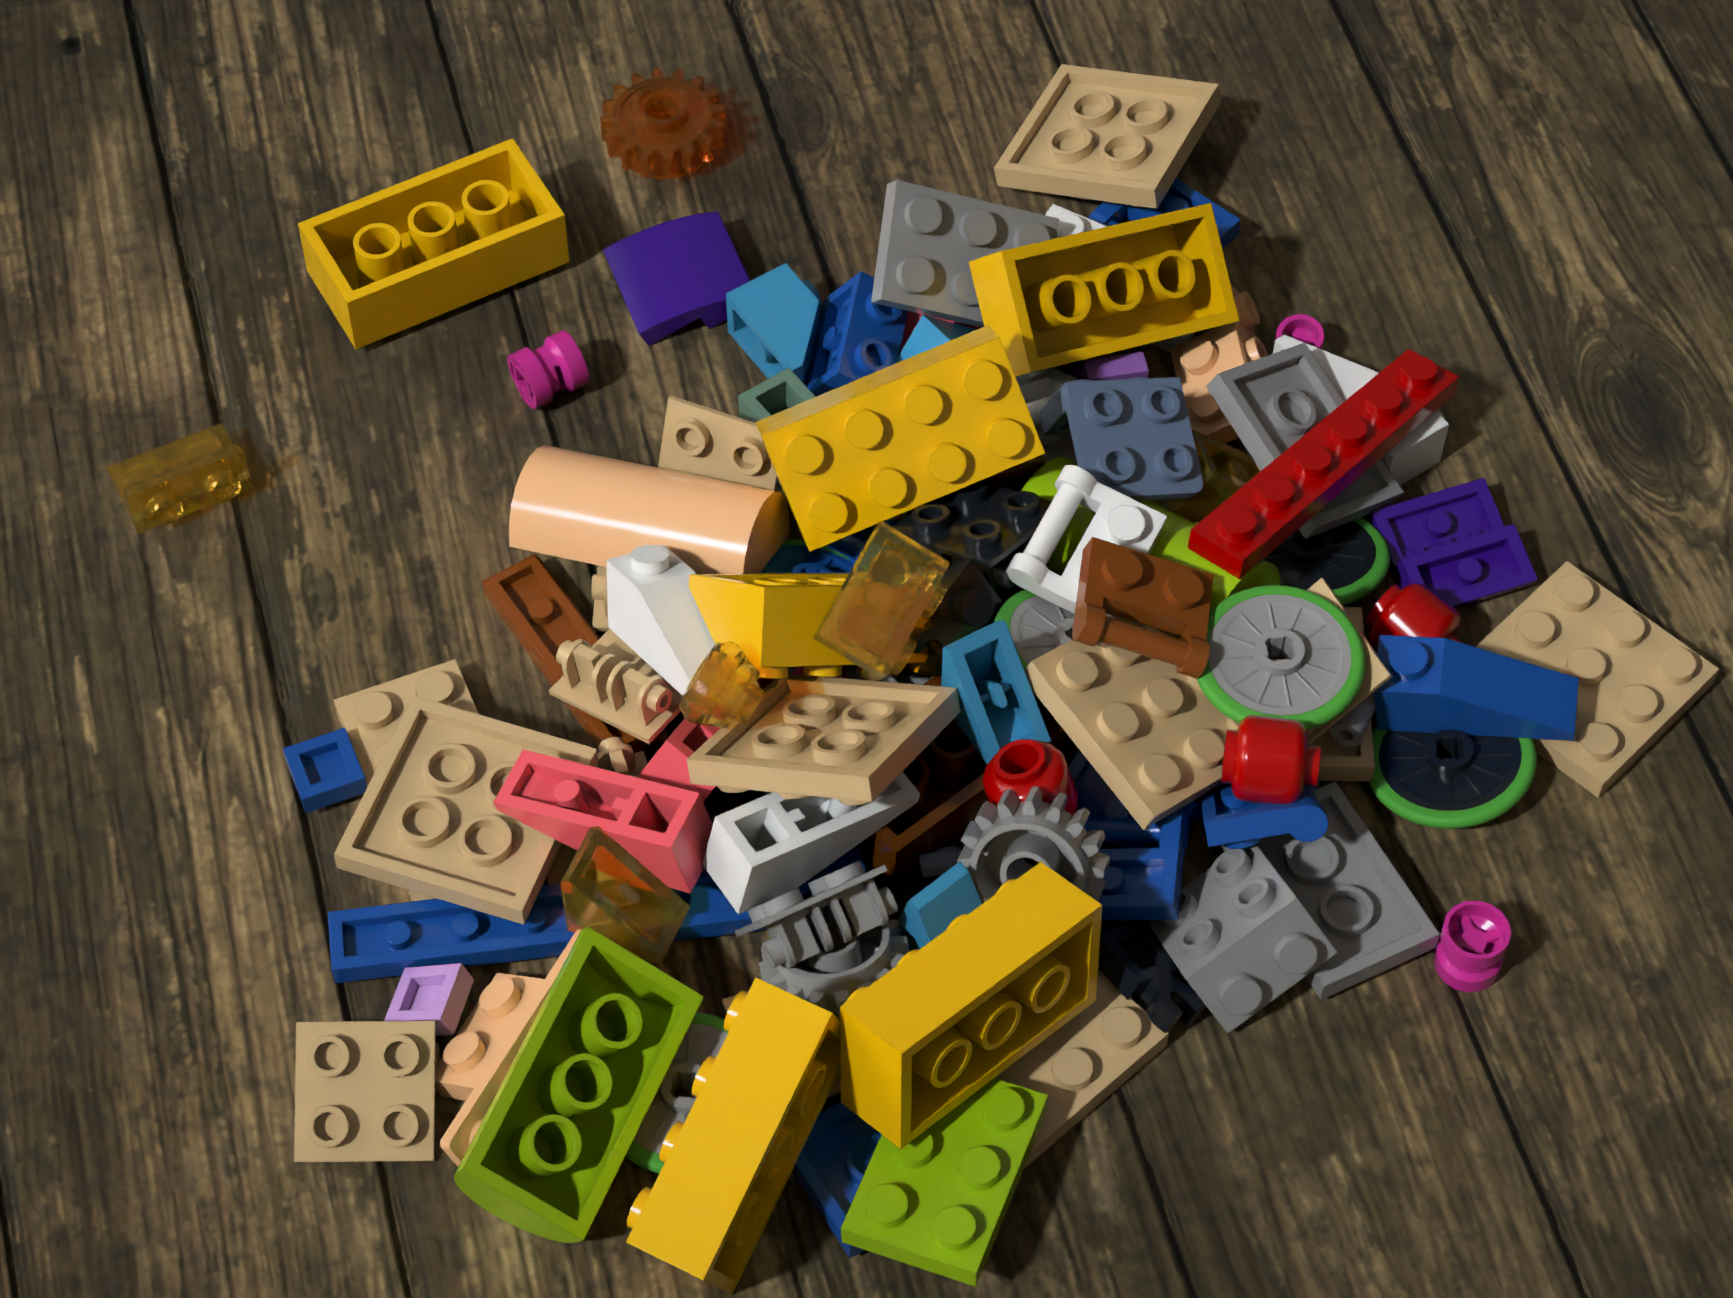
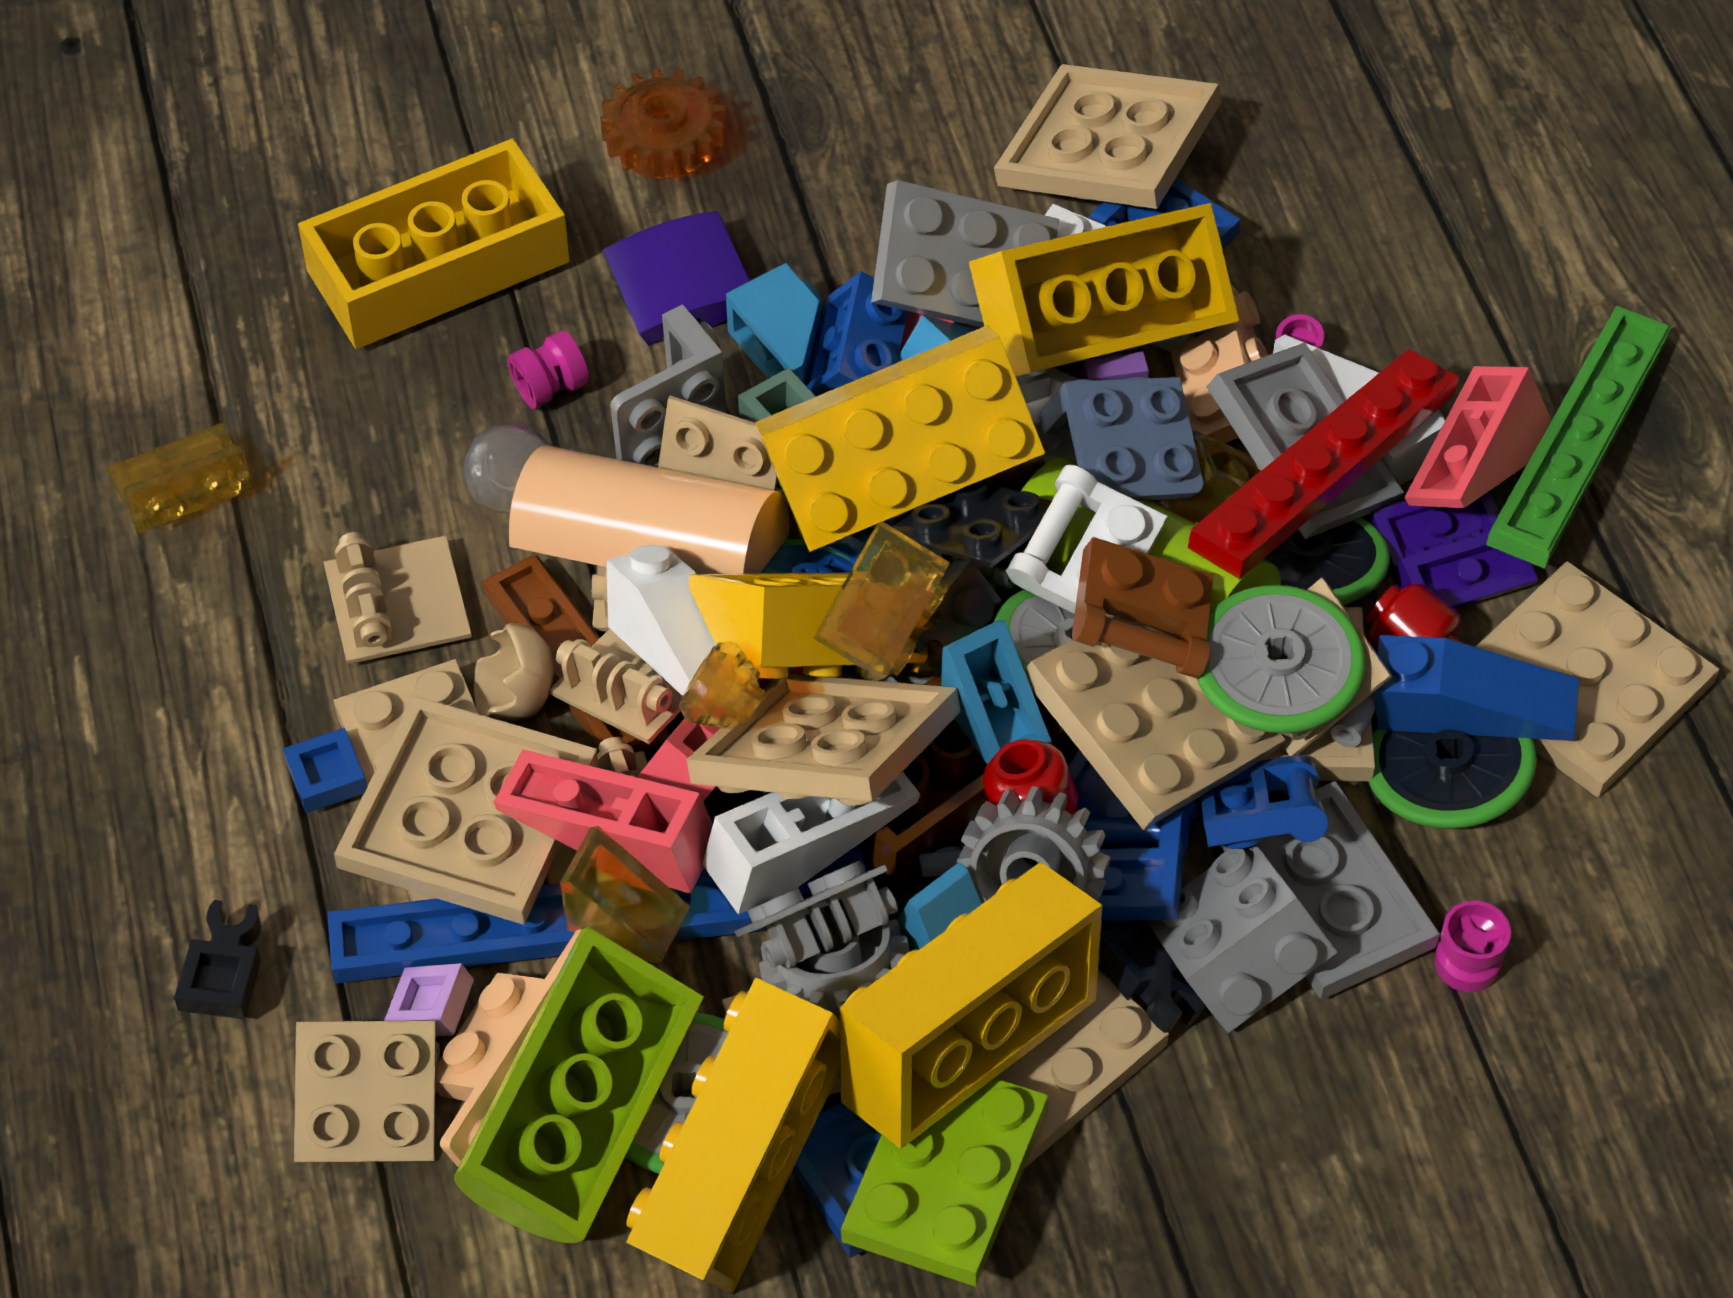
(221, 971): none -> black plate
(394, 597): none -> tan hinge
(496, 463): none -> clear hair
(515, 678): none -> tan hair
(691, 374): none -> light grey bracket
(1269, 760): red head -> none
(1482, 439): none -> coral slope
(1579, 437): none -> bright green tile

